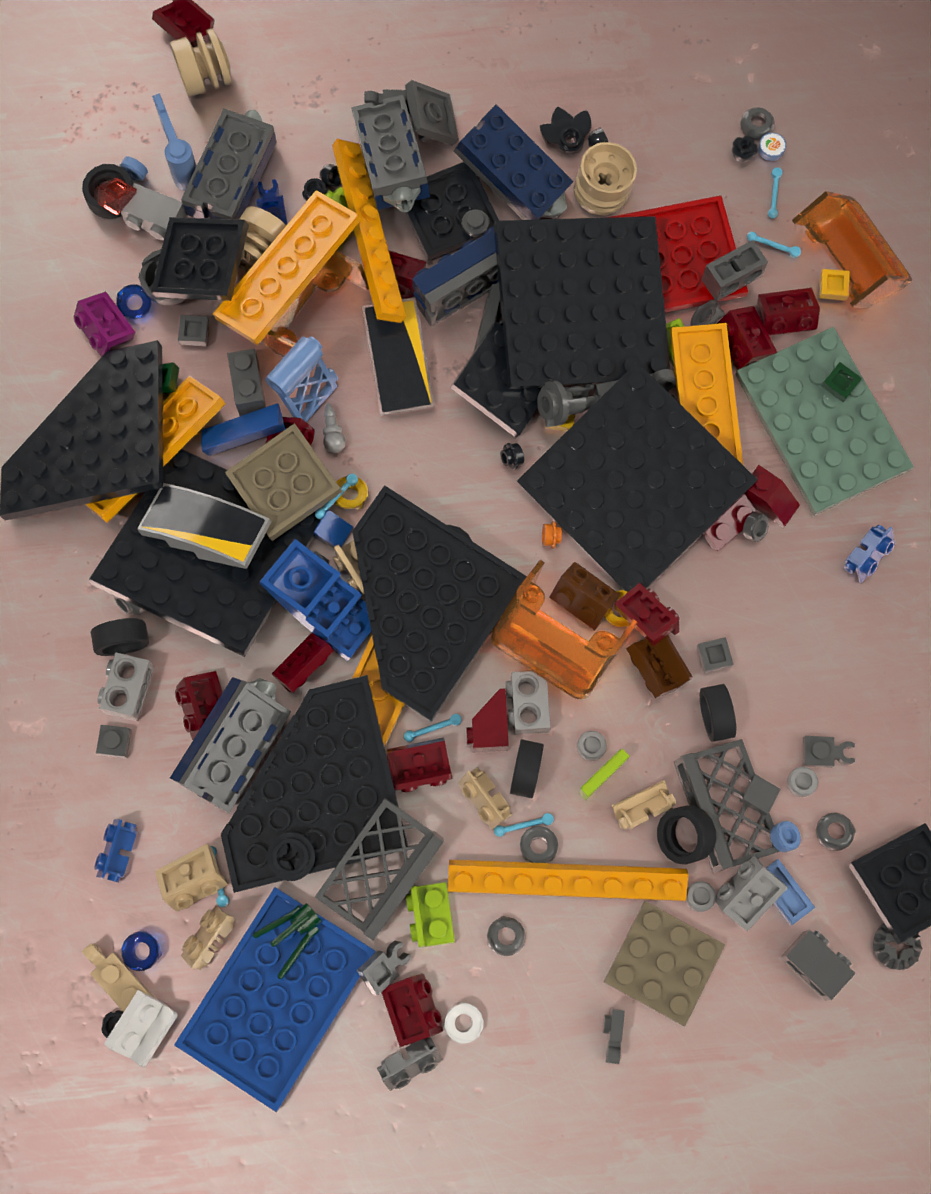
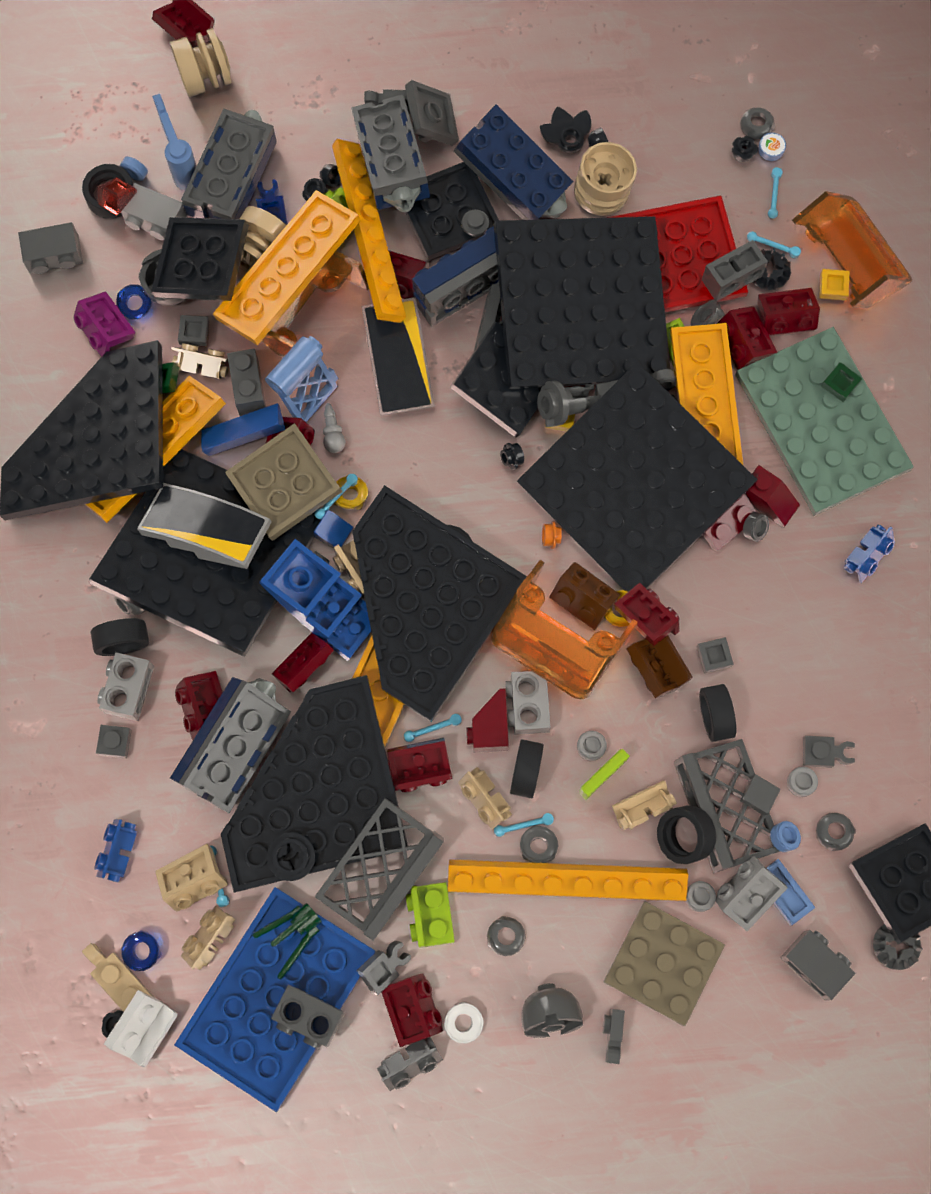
(50, 248): none -> dark grey brick
(190, 357): none -> tan hinge
(311, 1009): none -> dark grey brick
(550, 1011): none -> dark grey cylinder
(778, 277): none -> black gear

